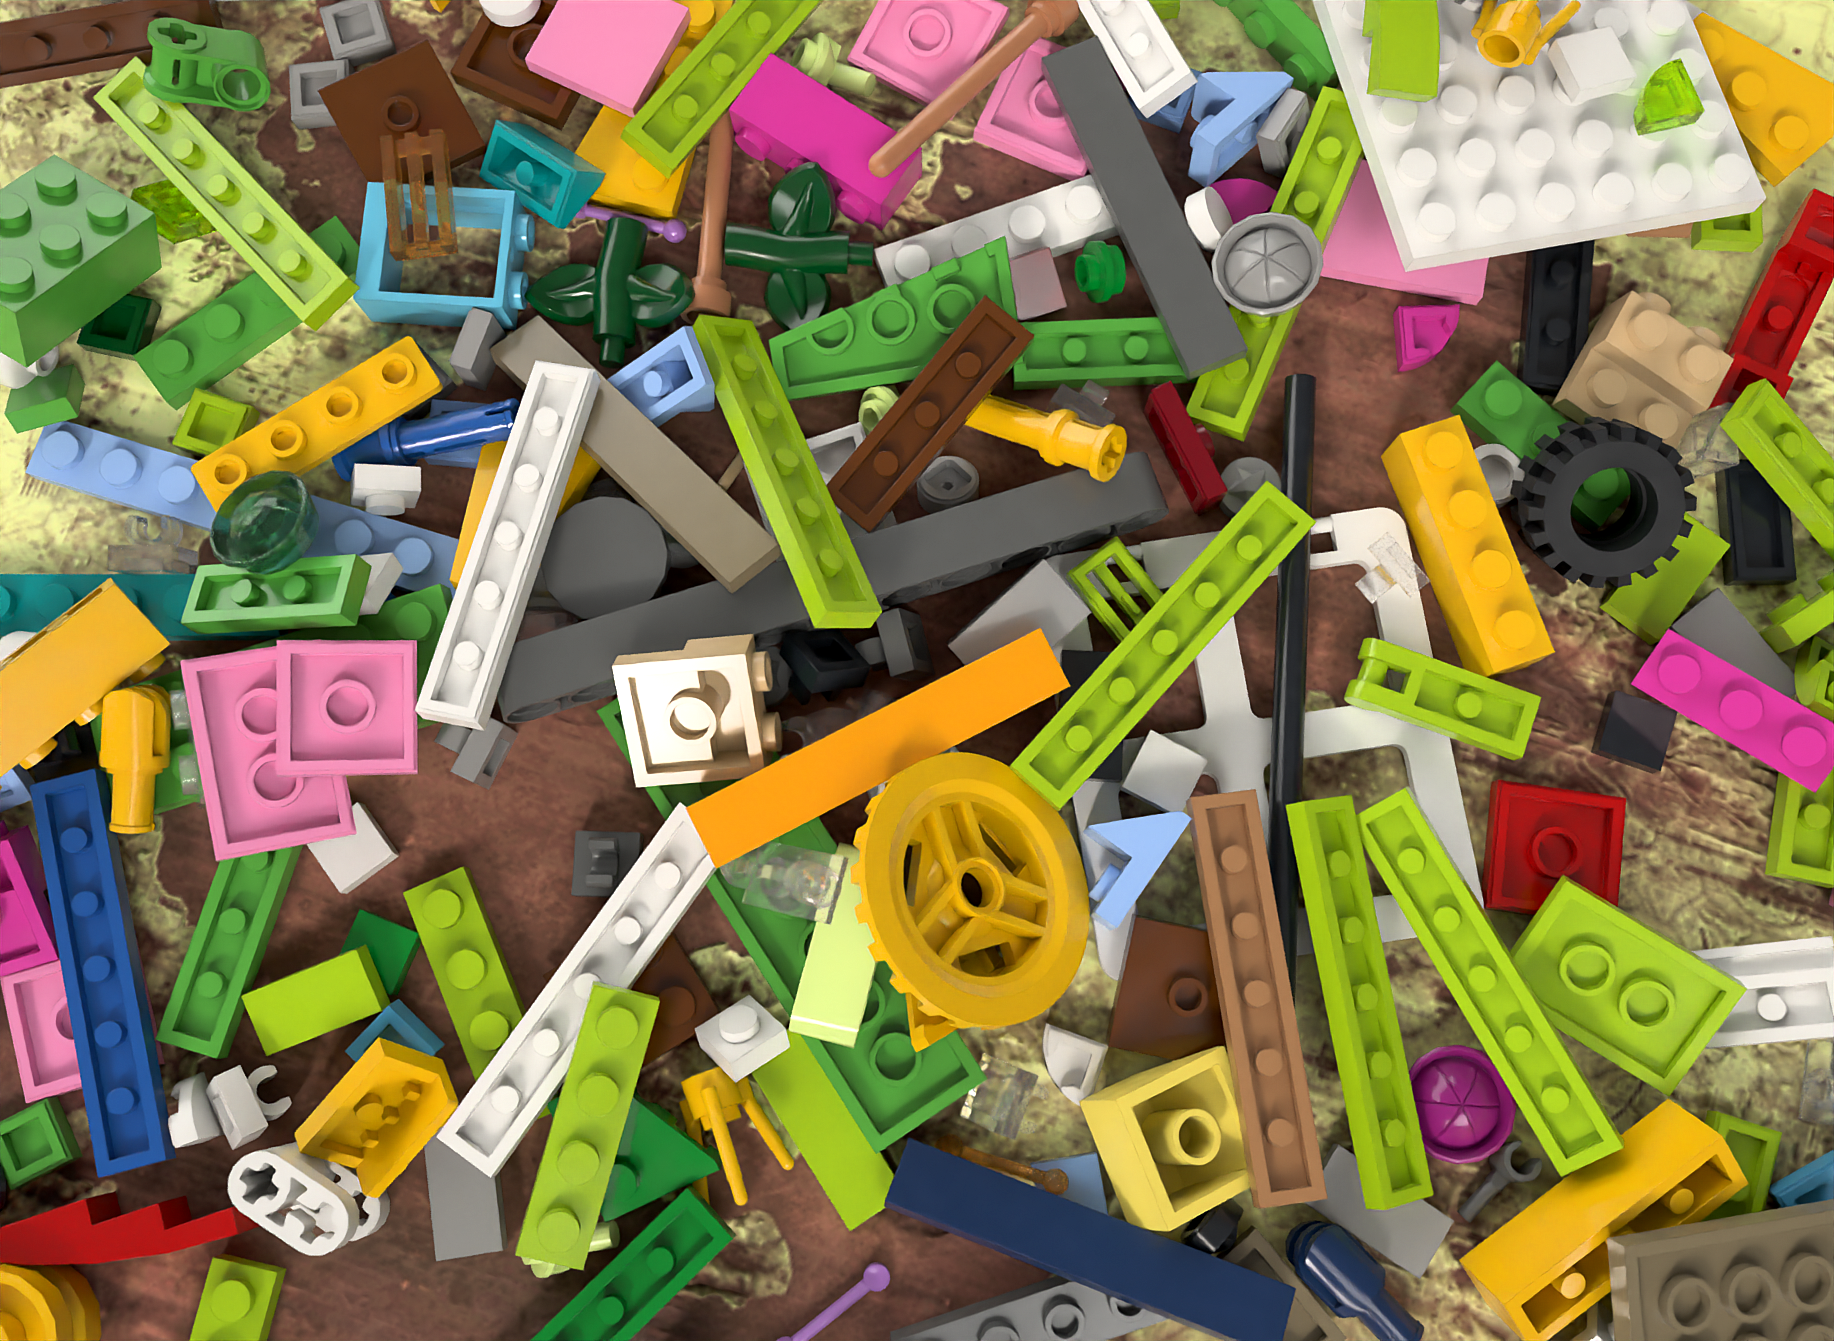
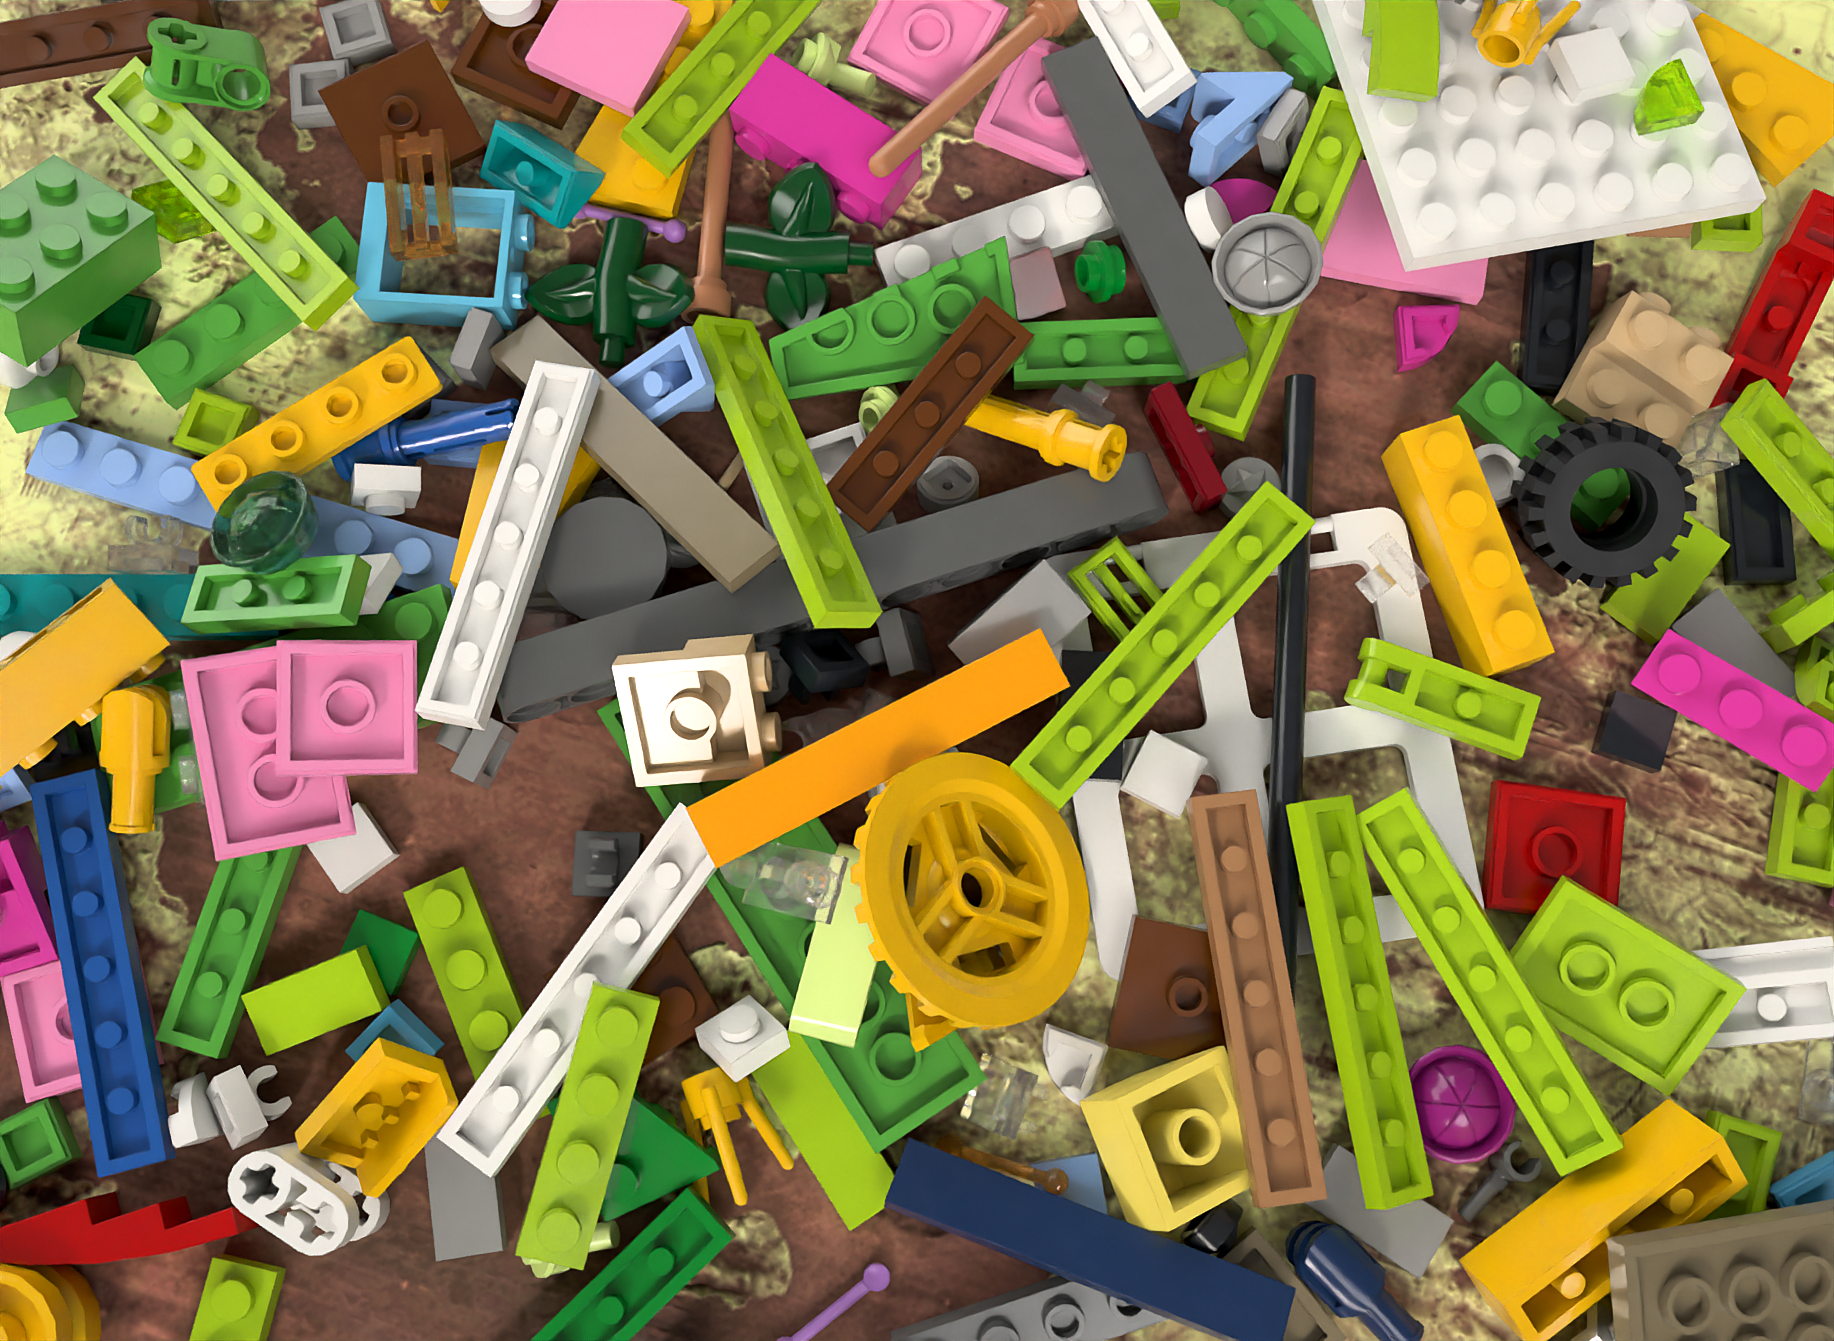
(1143, 847): light blue slope -> none

